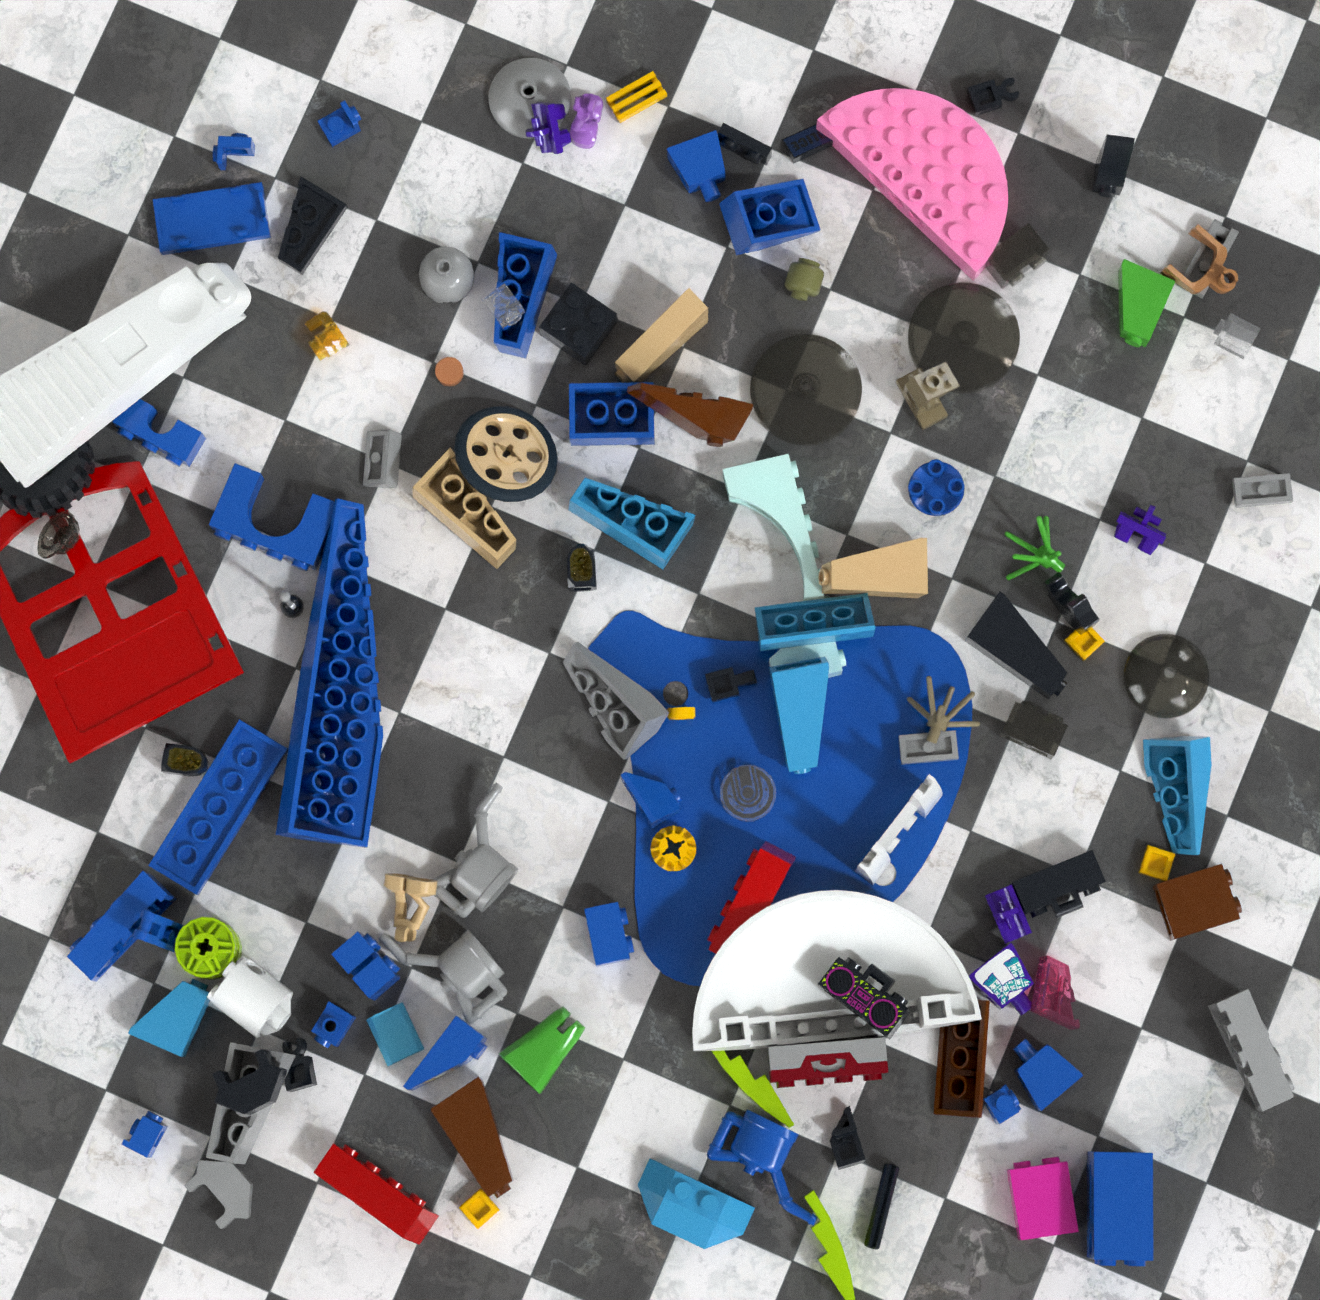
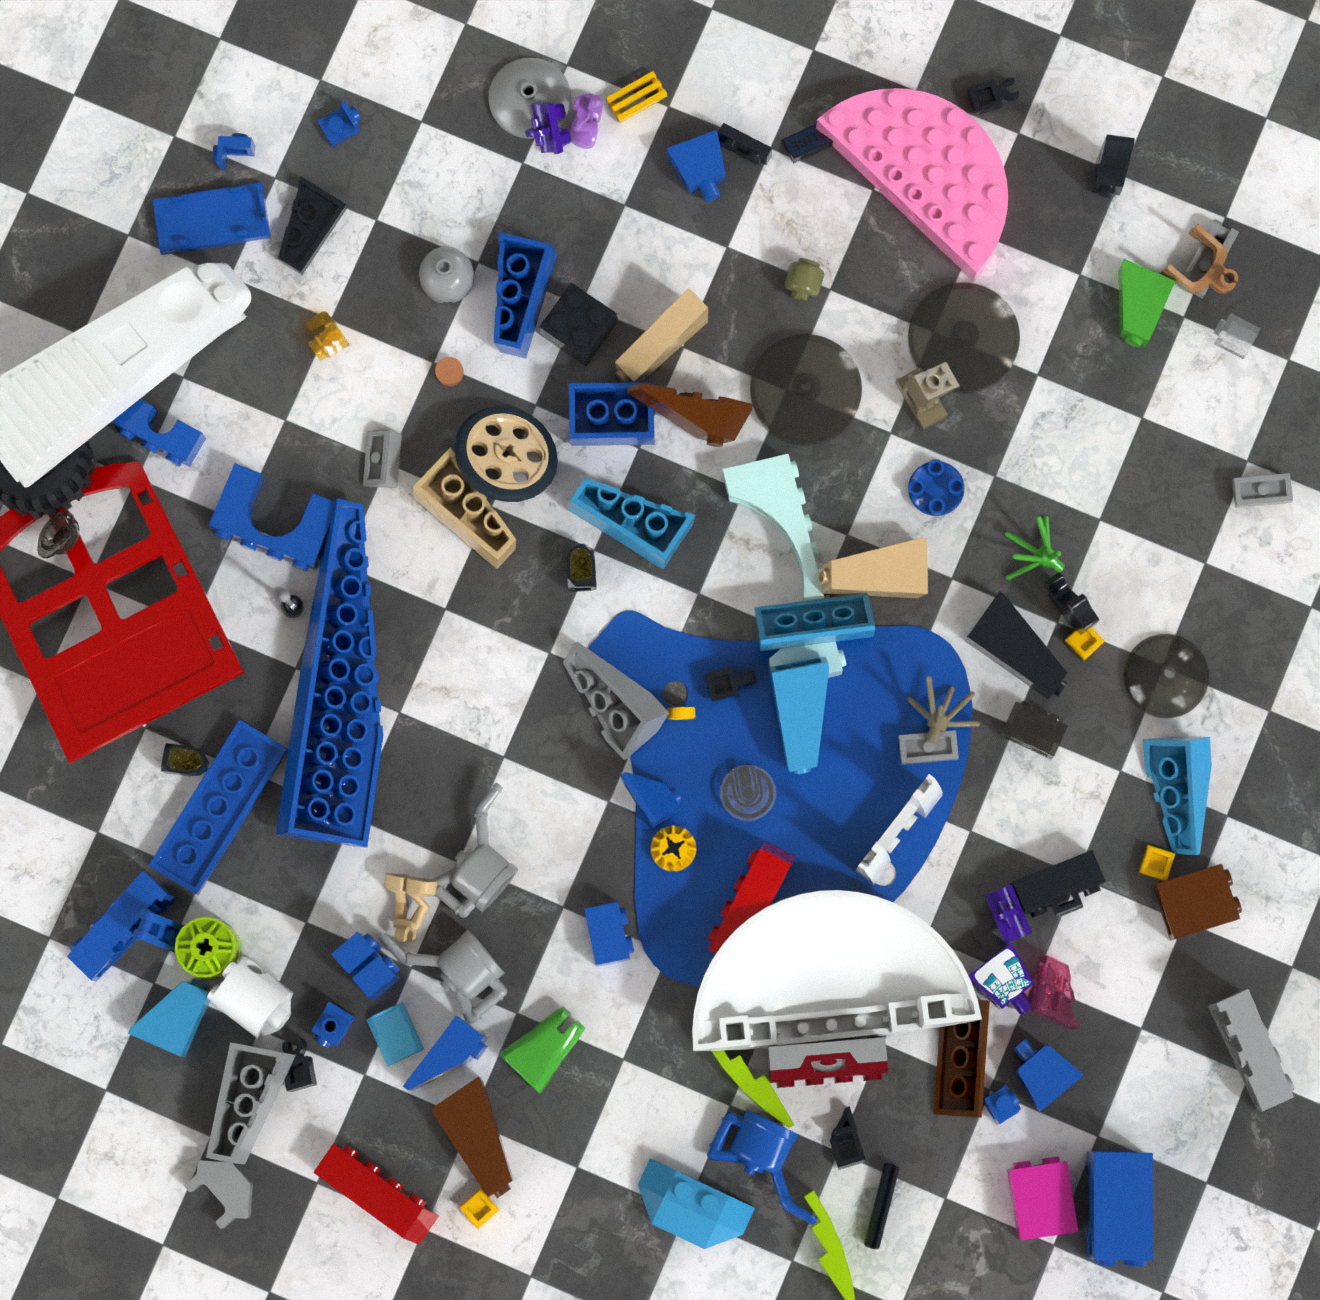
(146, 1134): blue brick -> none
(253, 1090): black piece -> none
(504, 306): clear bracket -> none
(769, 215): blue slope -> none
(852, 990): black piece -> none
(1017, 256): clear smoke brick -> none
(1128, 524): dark purple hips -> none

